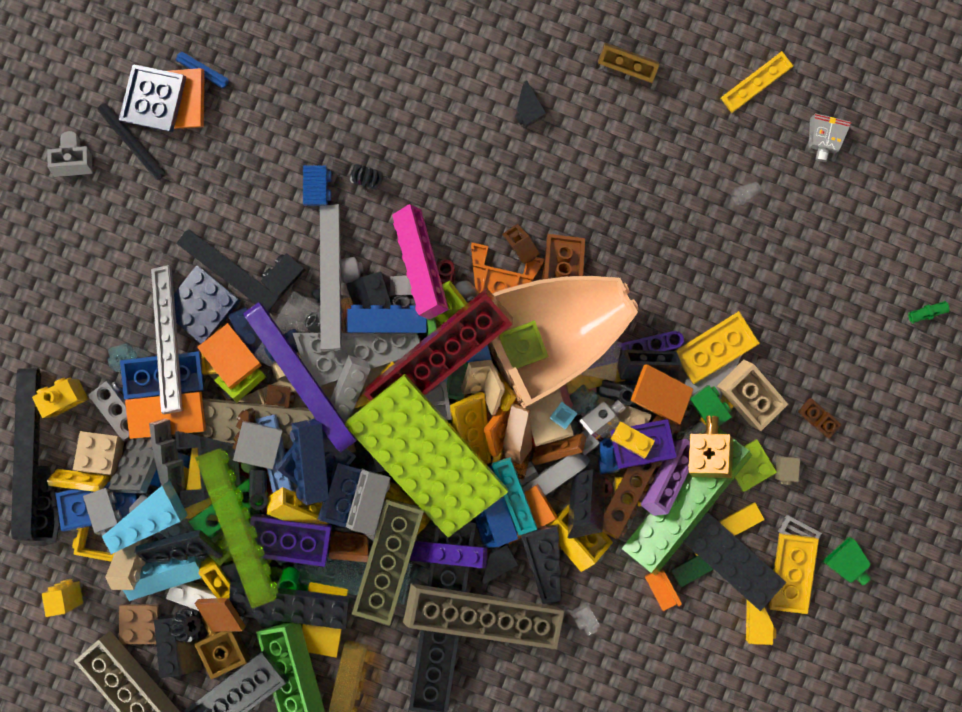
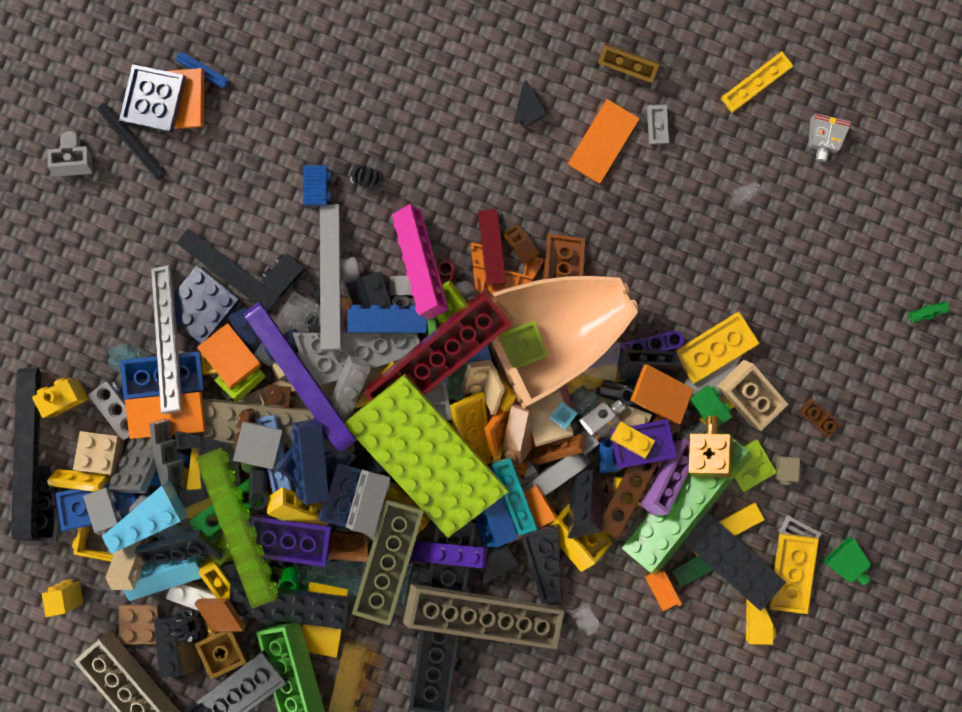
(491, 247): none -> dark red tile
(603, 141): none -> orange tile
(657, 124): none -> light grey plate

